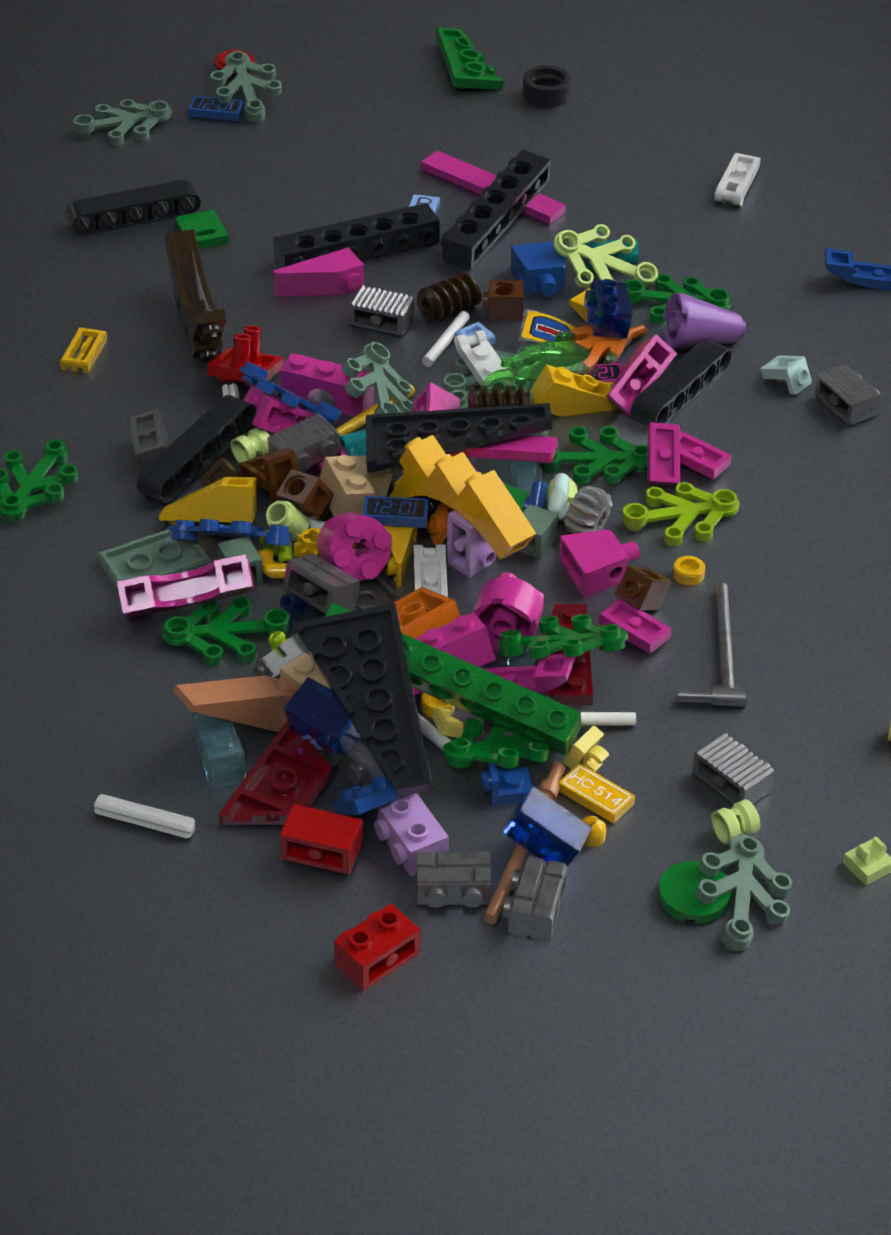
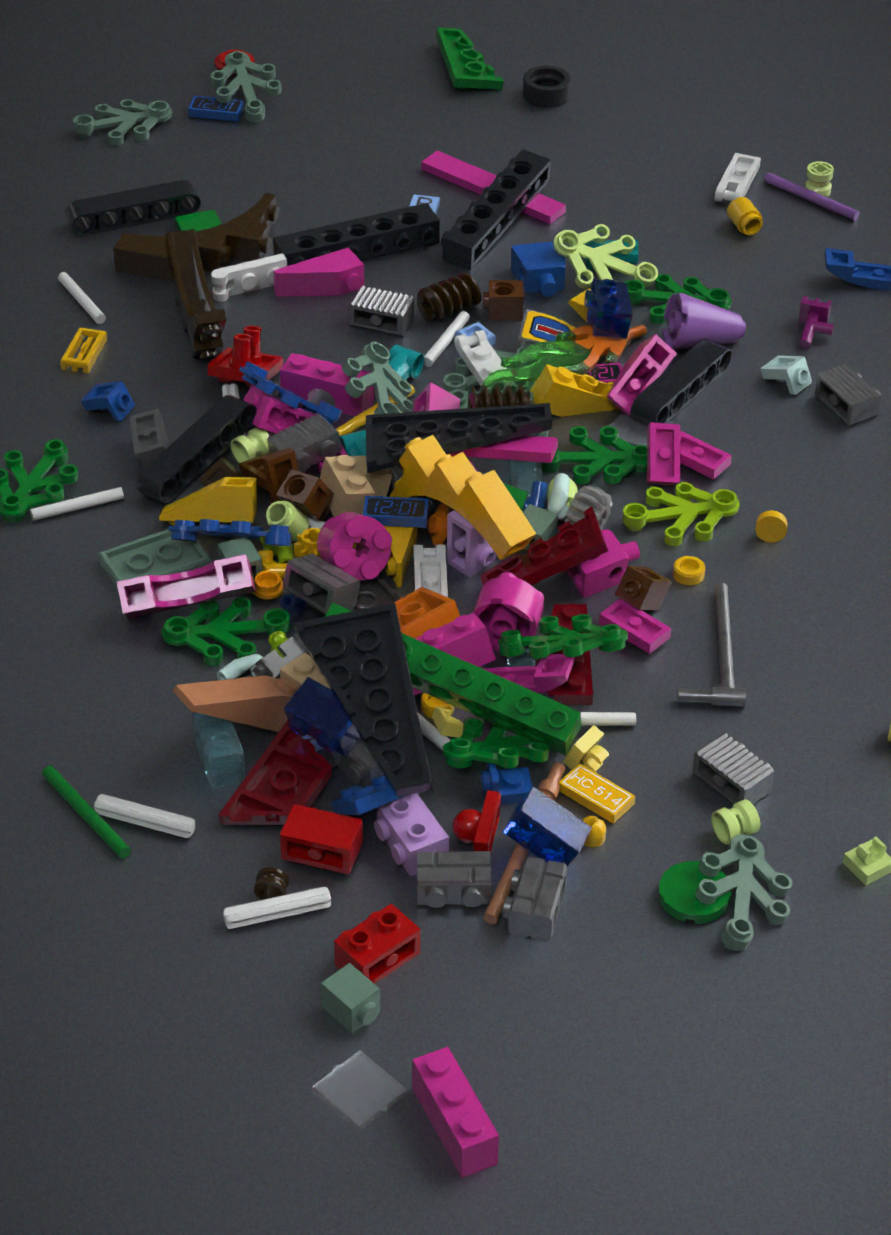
(77, 504): none -> white bar
(81, 298): none -> white bar
(91, 817): none -> green bar
(109, 396): none -> blue bracket
(238, 239): none -> dark brown arch
(238, 667): none -> light aqua arm
(245, 276): none -> white plate
(268, 585): none -> light orange plate
(271, 883): none -> dark brown bush
(277, 907): none -> white axle
(350, 998): none -> sand green brick
(359, 1090): none -> clear piece
(406, 362): none -> teal piece
(455, 1112): none -> dark pink brick
(478, 827): none -> red tile
(556, 555): none -> dark red wing
(745, 216): none -> yellow brick
(771, 526): none -> yellow tile
(812, 196): none -> medium lavender bar
(815, 317): none -> magenta arm
(819, 177): none -> yellowish green wheel

